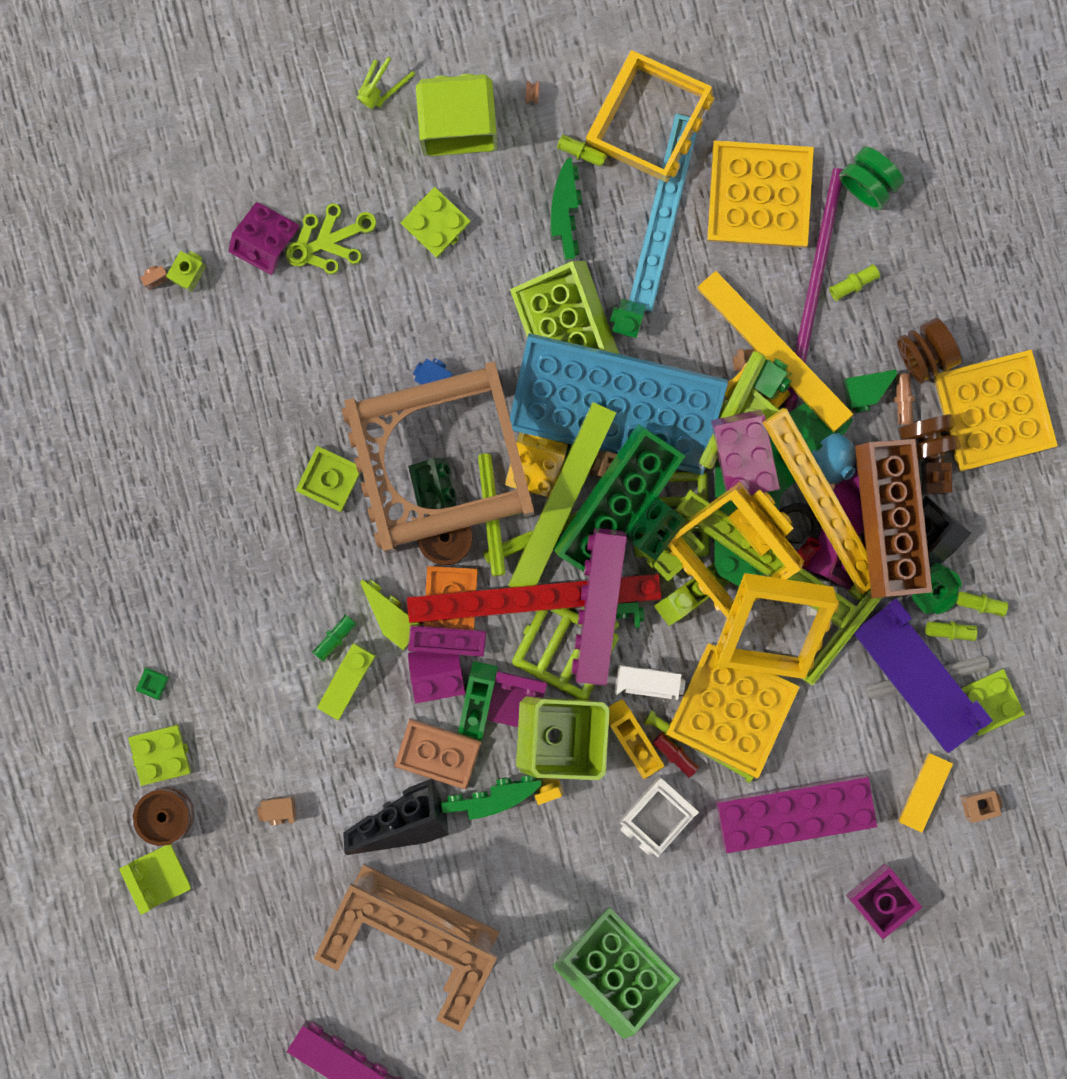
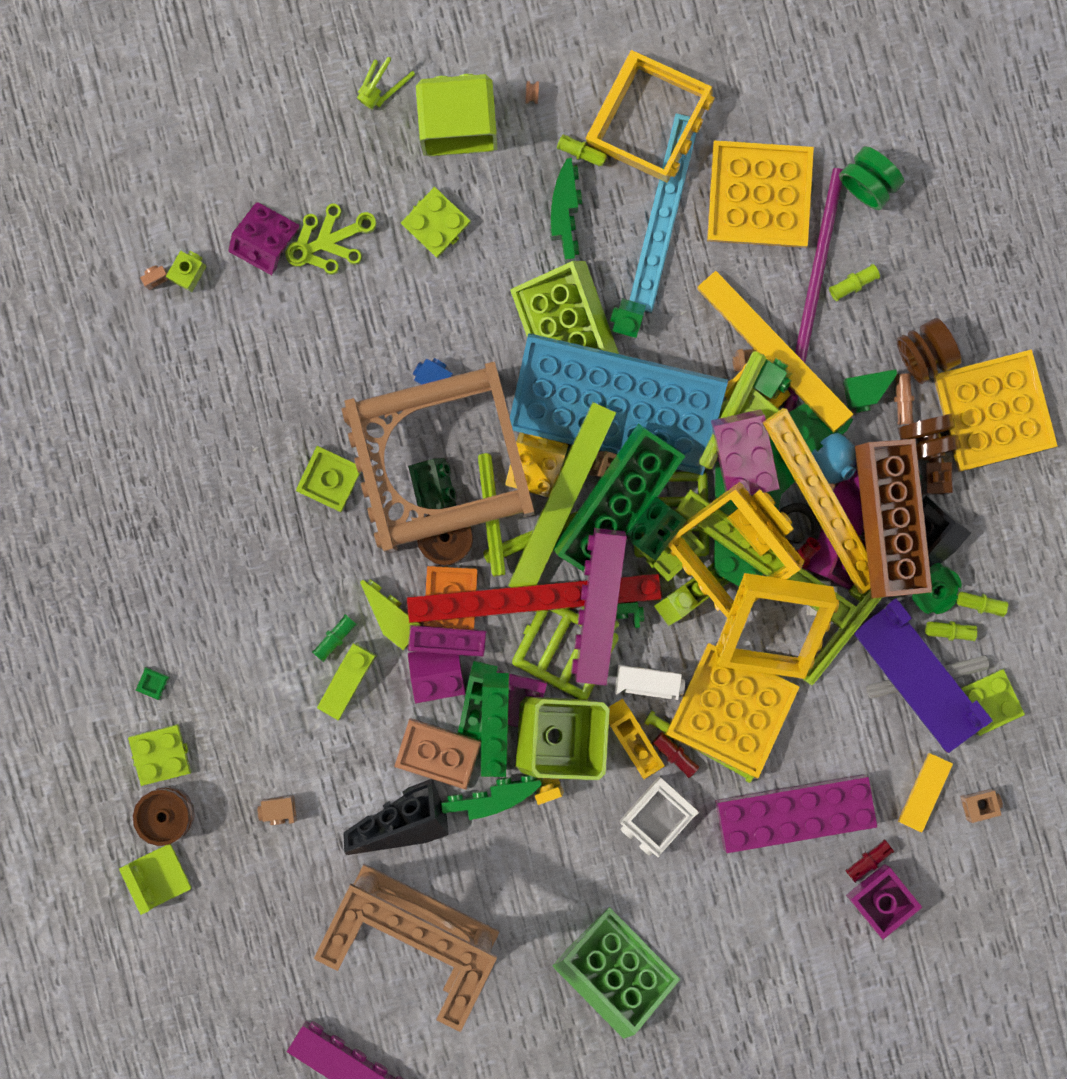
(494, 724): none -> green brick
(869, 861): none -> dark red pin

